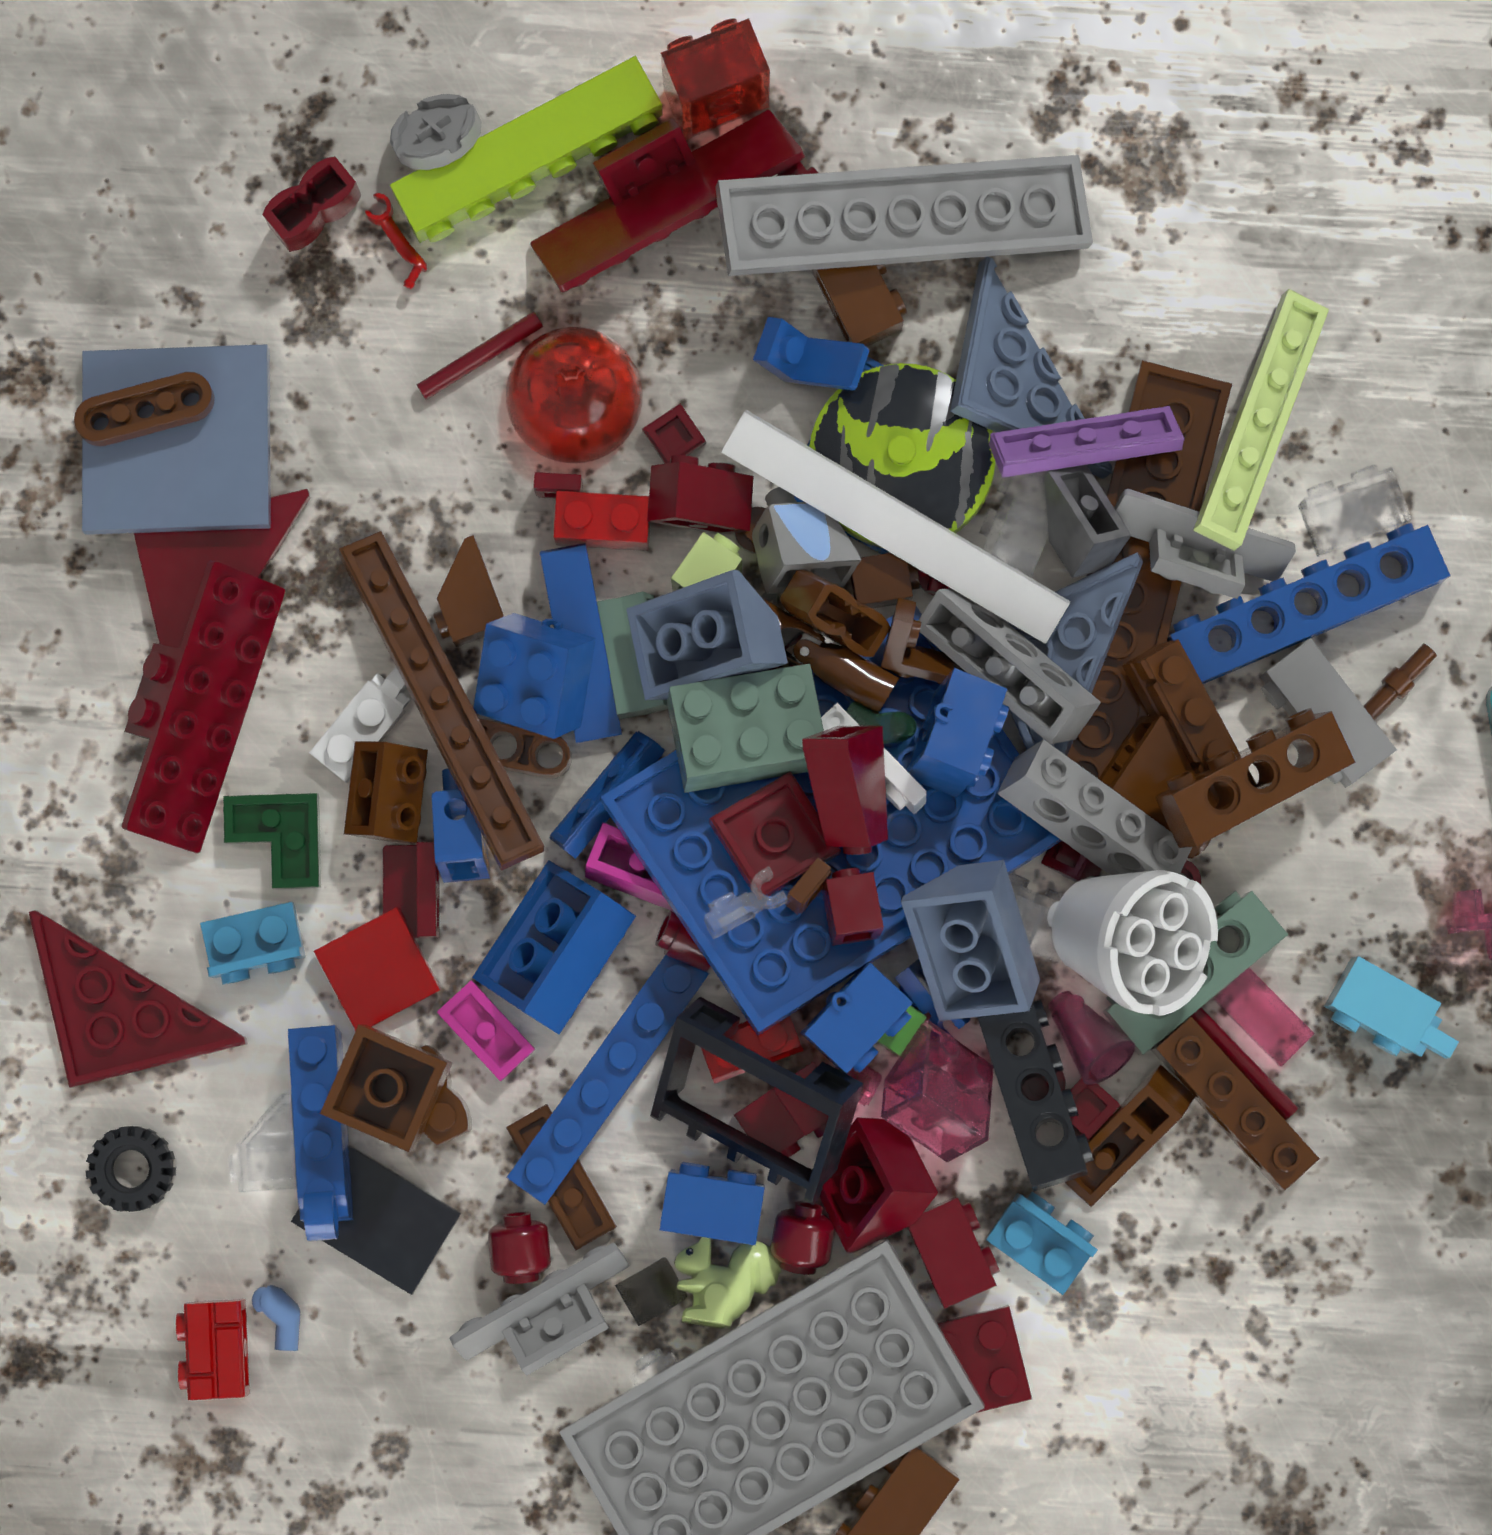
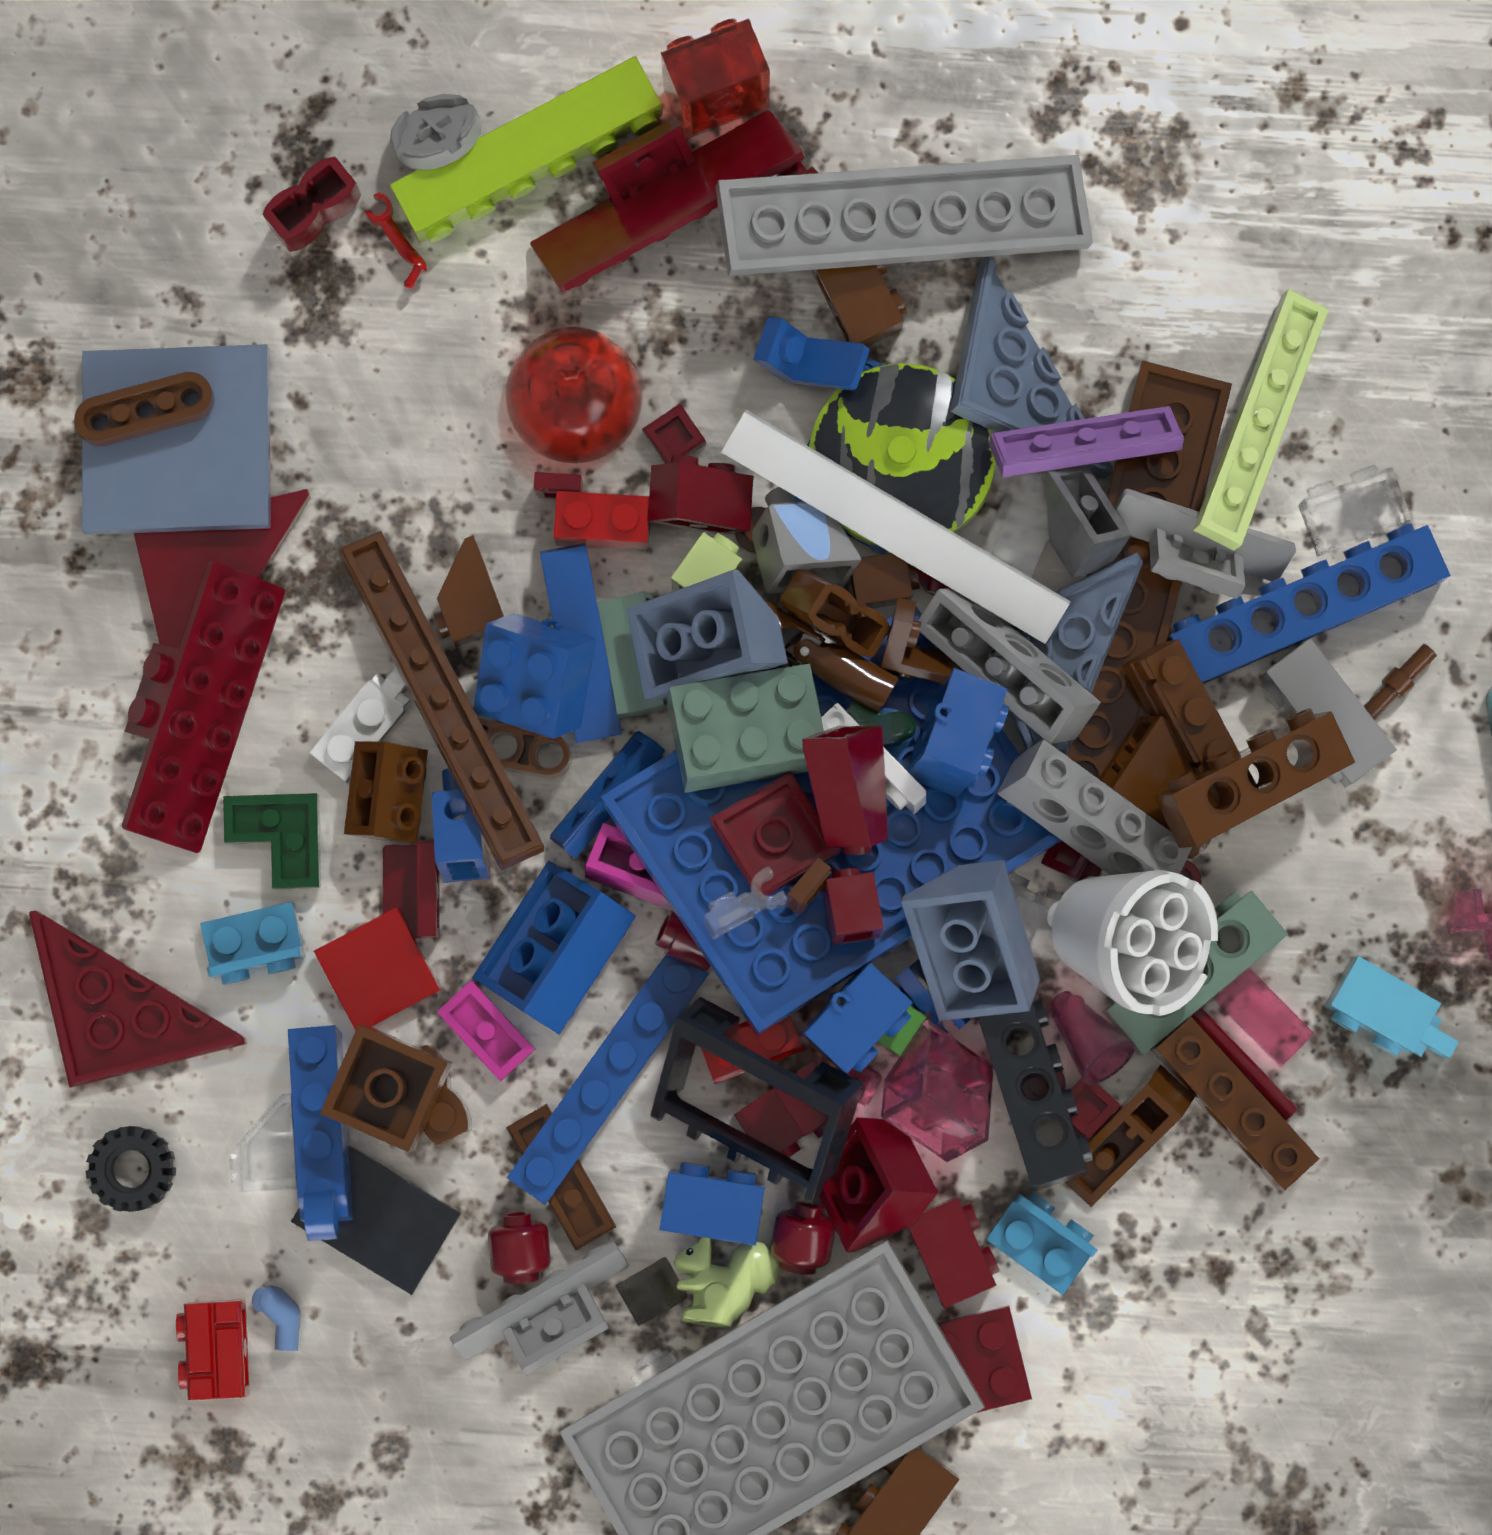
(479, 355): dark red bar -> none

